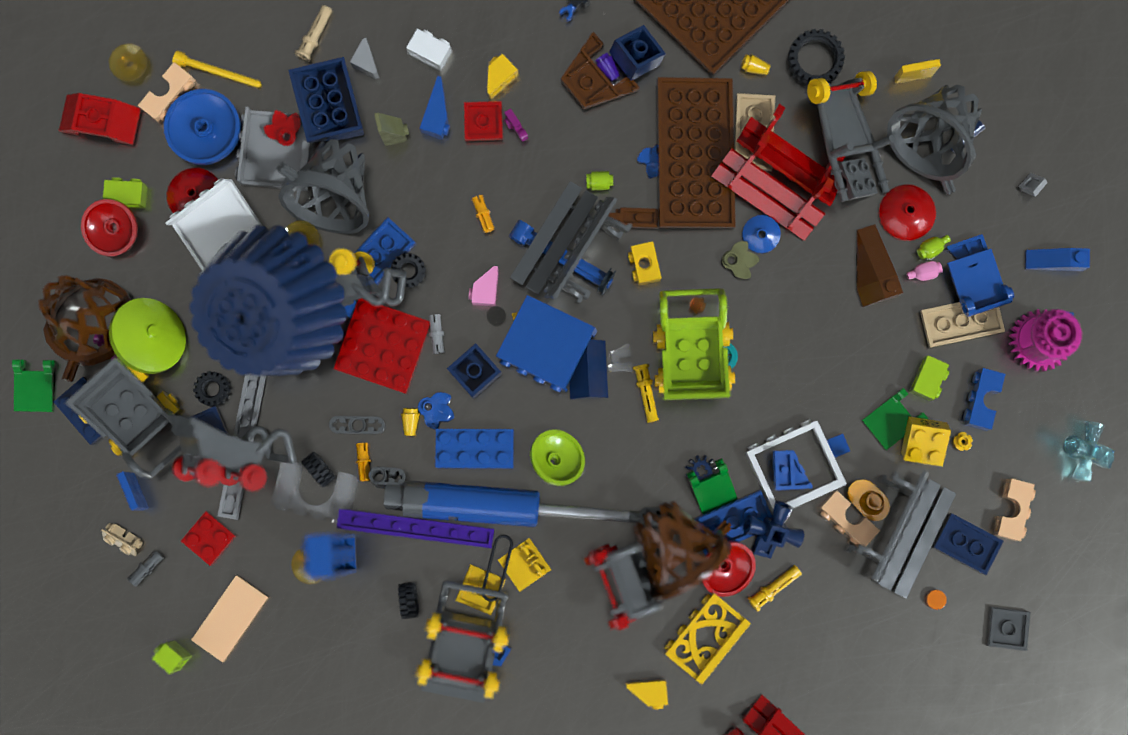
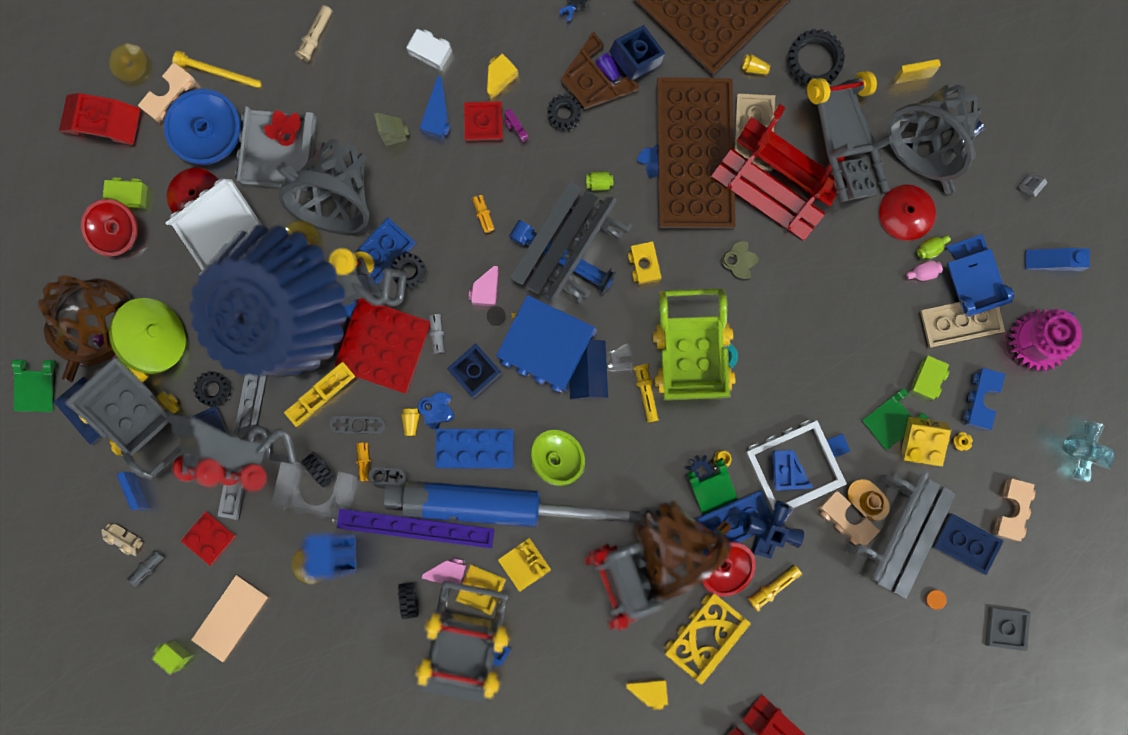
(319, 394): none -> yellow slope
(326, 101): dark blue slope -> none
(364, 61): light grey slope -> none
(447, 571): none -> bright pink slope
(505, 568): black piece -> none
(564, 101): none -> black tyre
(637, 217): reddish brown hinge -> none
(697, 305): clear orange plate -> none
(723, 454): none -> yellow plate
(751, 231): blue dish -> none
(874, 269): reddish brown wedge -> none

